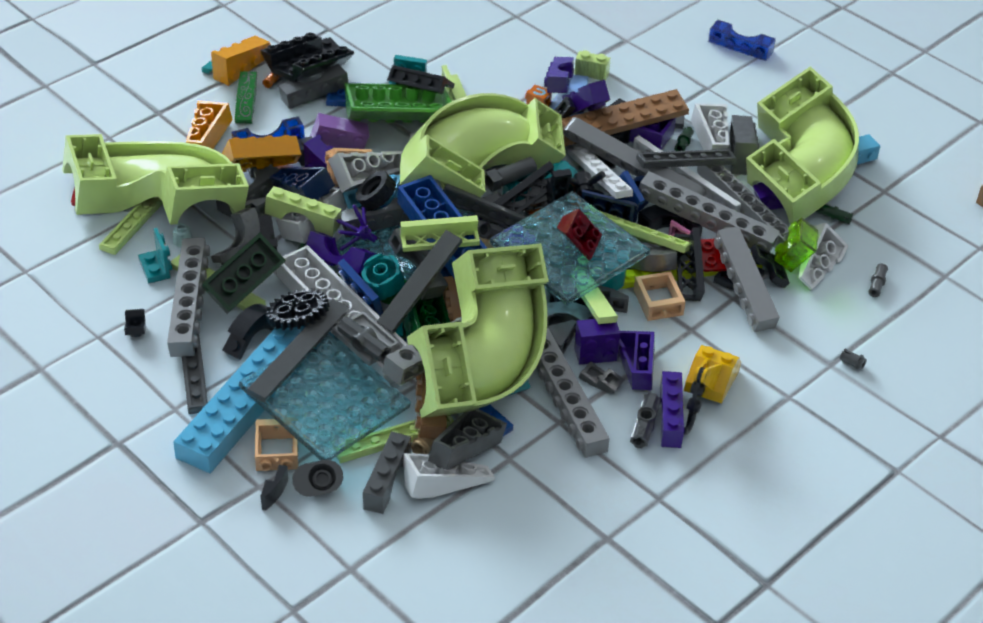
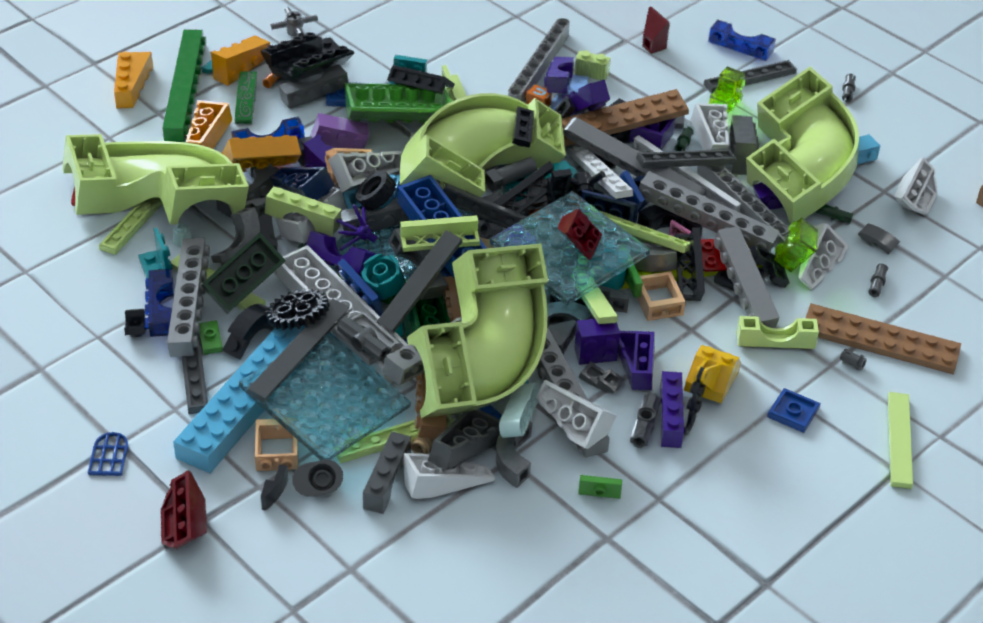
(112, 461): none -> blue window
(131, 74): none -> light orange wedge
(159, 287): none -> clear blue arch
(183, 512): none -> dark red wedge
(184, 86): none -> green brick
(210, 337): none -> bright green plate
(293, 22): none -> flat silver bar
(510, 464): none -> flat silver arch
(519, 411): none -> light aqua beam
(523, 127): none -> black plate
(540, 59): none -> light grey beam
(578, 417): none -> white wedge
(600, 486): none -> bright green plate
(634, 281): none -> bright green tile
(655, 32): none -> dark red slope
(729, 88): none -> clear neon green brick
(758, 74): none -> dark grey tile
(793, 410): none -> blue tile
(800, 334): none -> yellowish green arch
(848, 87): none -> dark grey pin
(874, 234): none -> dark grey slope
(885, 339): none -> medium nougat plate
(900, 440): none -> yellowish green tile
(918, 188): none -> white wedge

